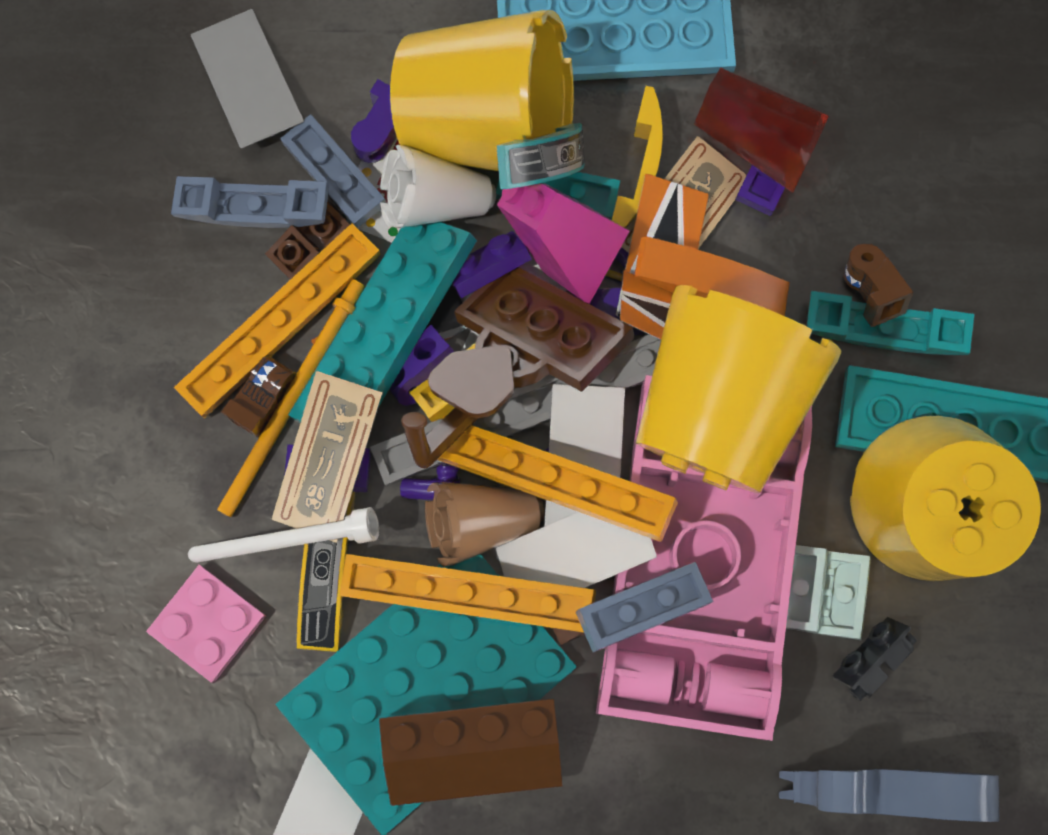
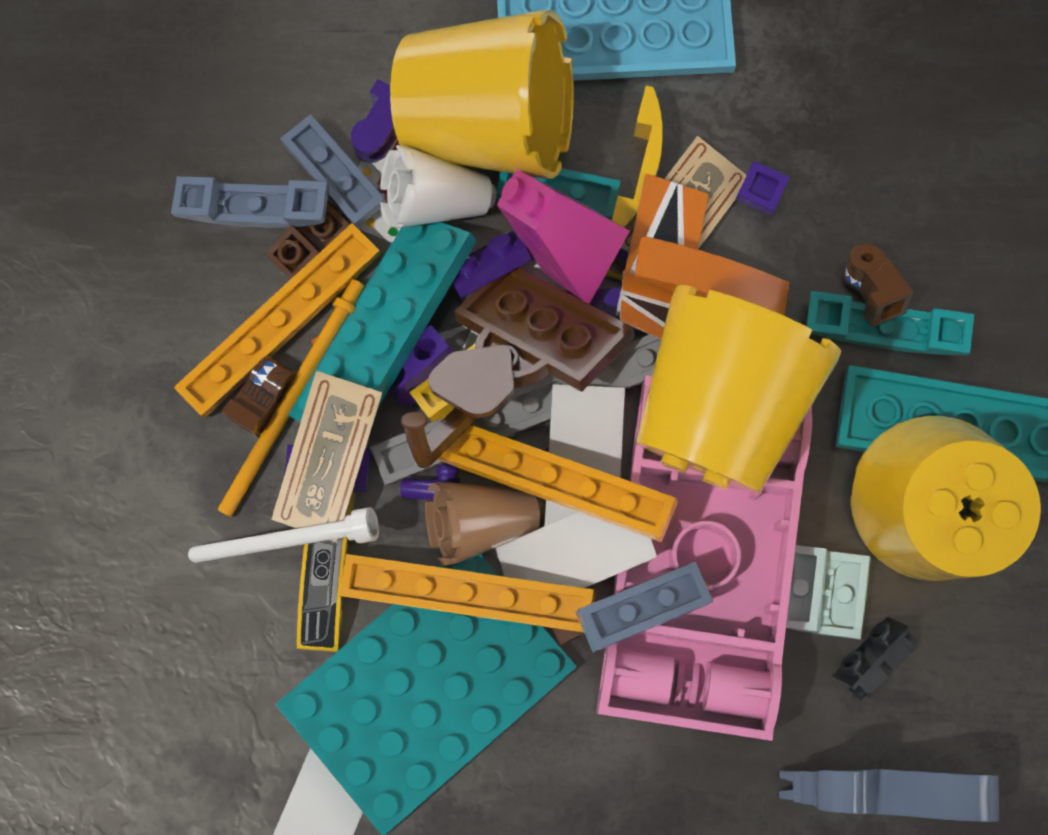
(206, 623): bright pink plate -> none
(246, 78): light grey sticker -> none
(471, 752): reddish brown slope -> none
(541, 158): slope -> none
(761, 126): clear red wedge -> none

